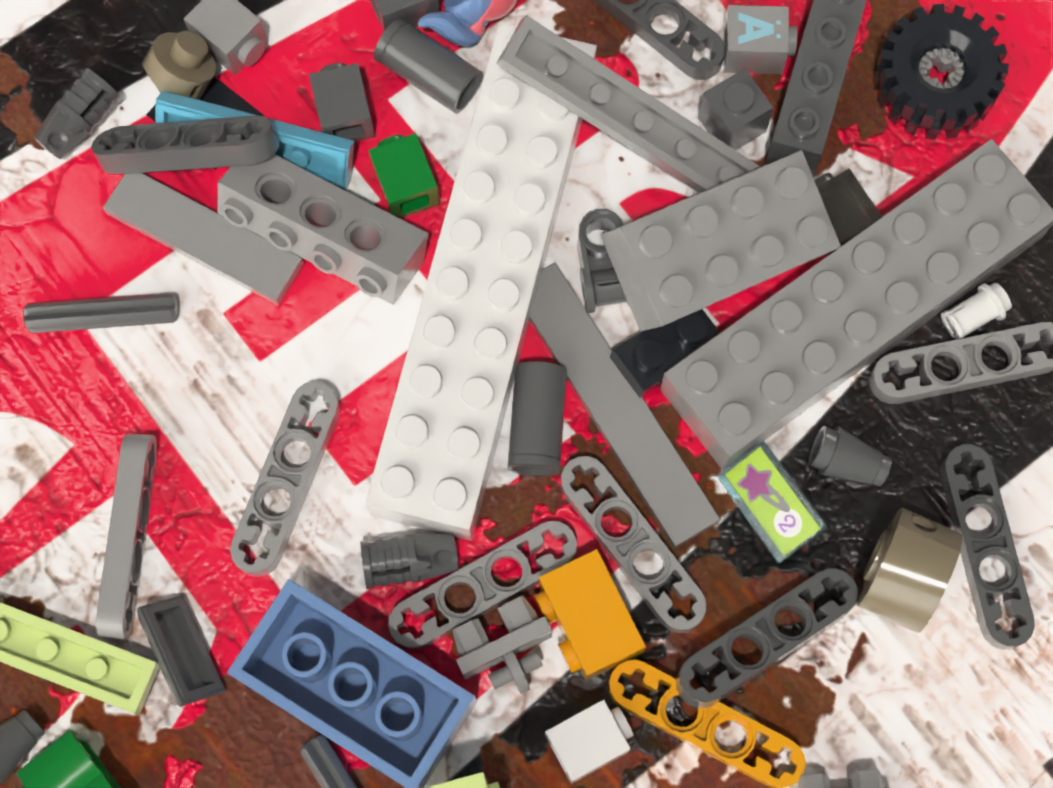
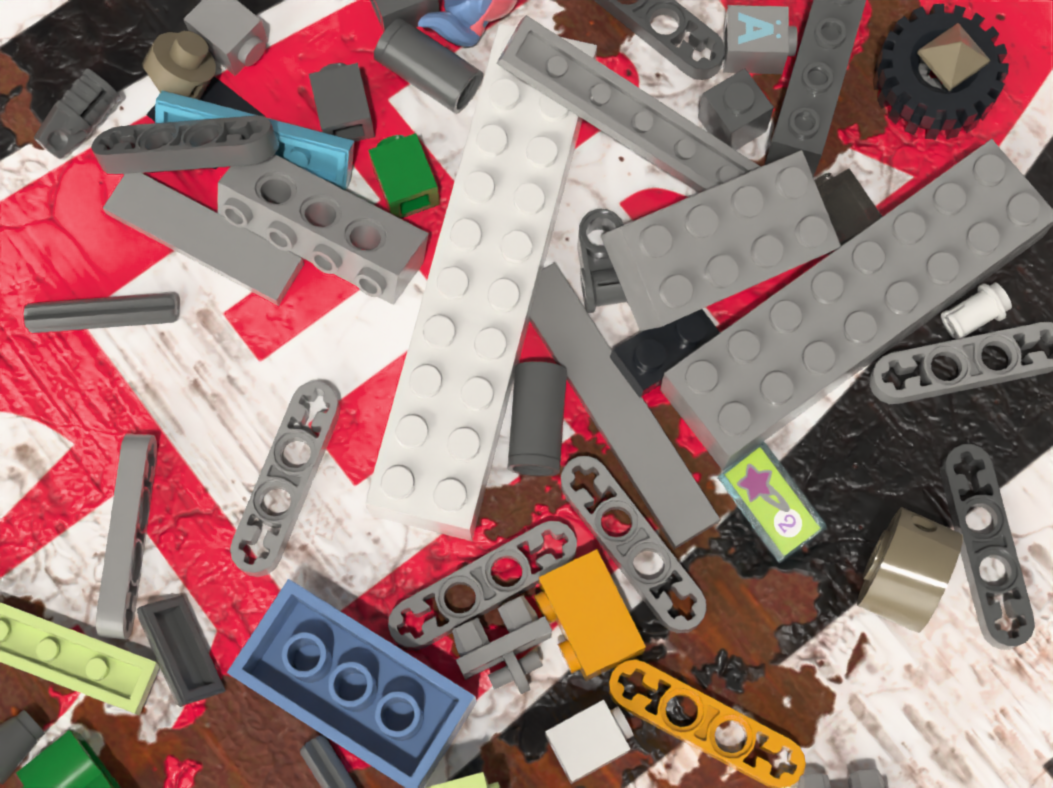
(408, 558): dark grey hinge -> none
(764, 633): dark grey beam -> none
(848, 457): dark grey cone -> none
(953, 56): none -> dark tan slope

